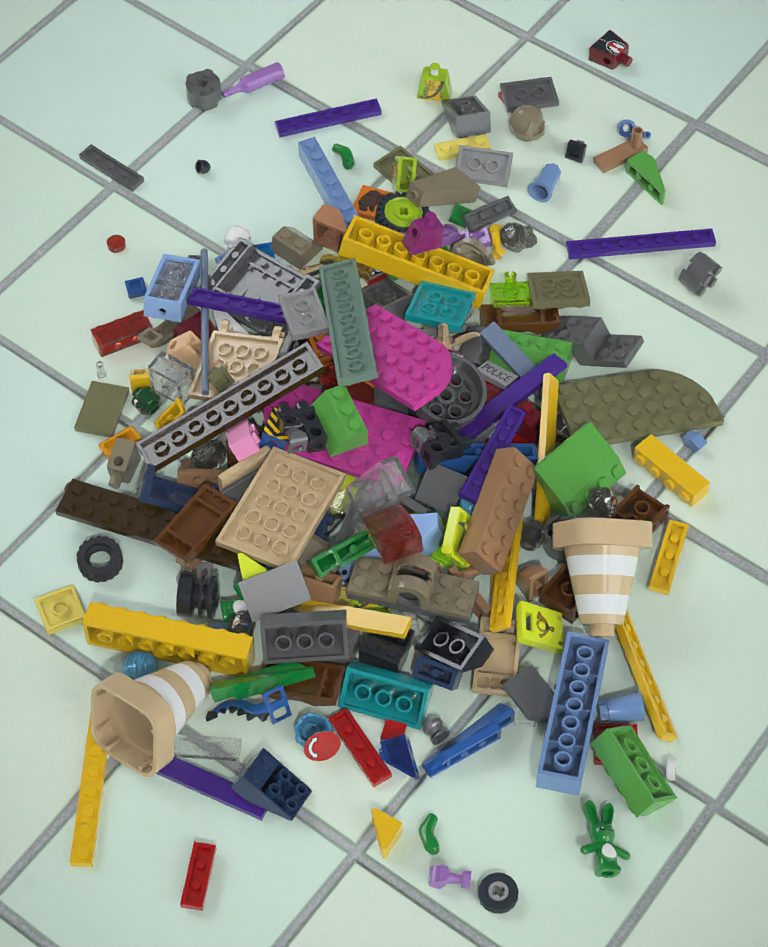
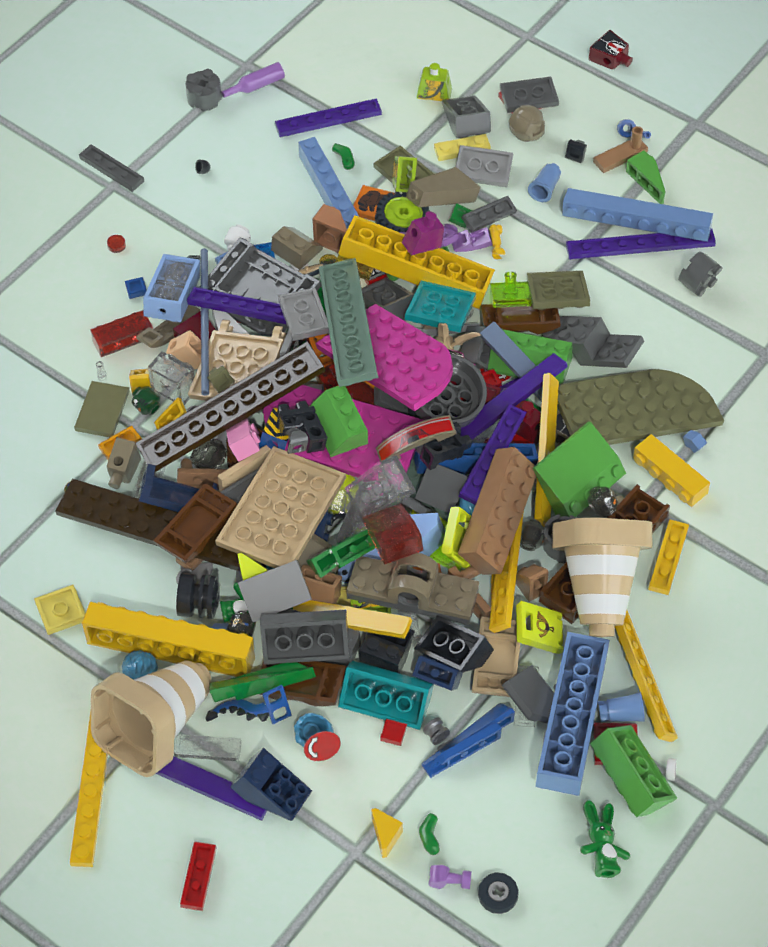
(103, 573): black tyre -> none
(360, 747): red tile -> none
(399, 754): clear blue slope -> none
(416, 435): none -> slope
(473, 250): dark tan helmet -> none
(497, 375): light grey tile -> none
(517, 237): clear smoke hair -> none
(637, 214): none -> medium blue brick

